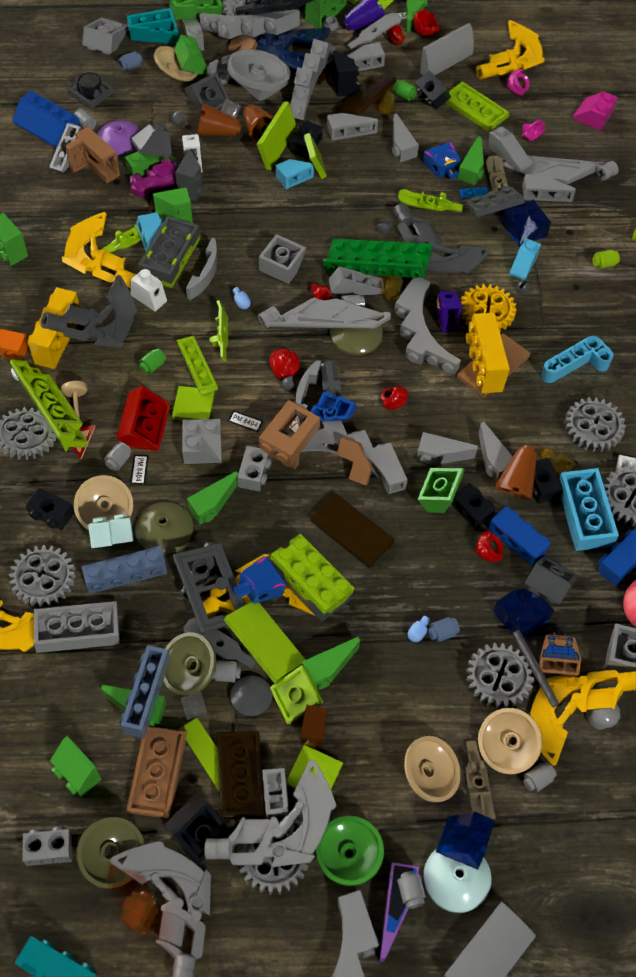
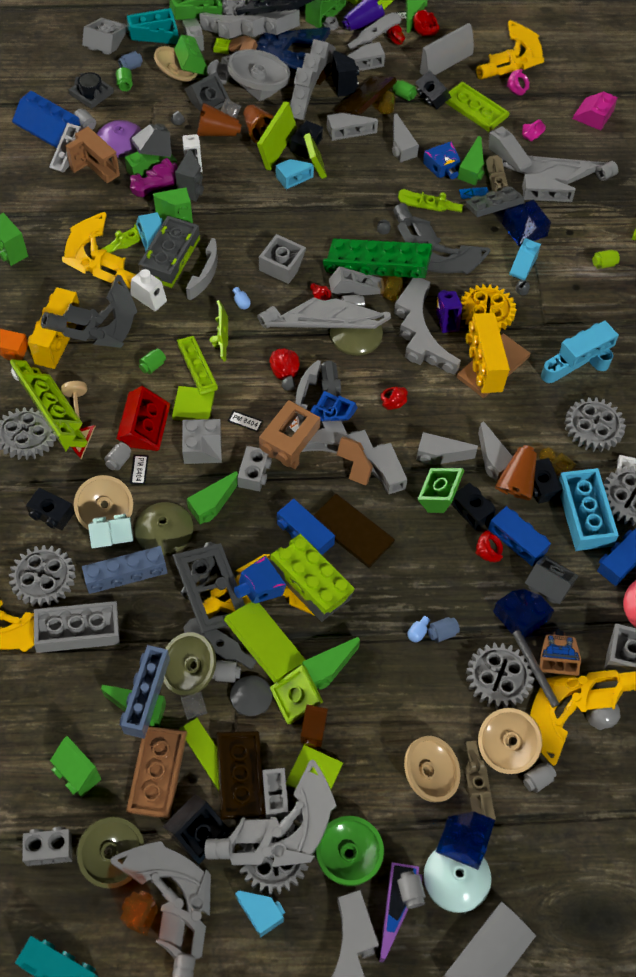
(124, 79): none -> bright green brick
(221, 46): none -> lime tile
(261, 911): none -> medium azure slope
(298, 521): none -> blue brick
(588, 343): none -> medium azure brick

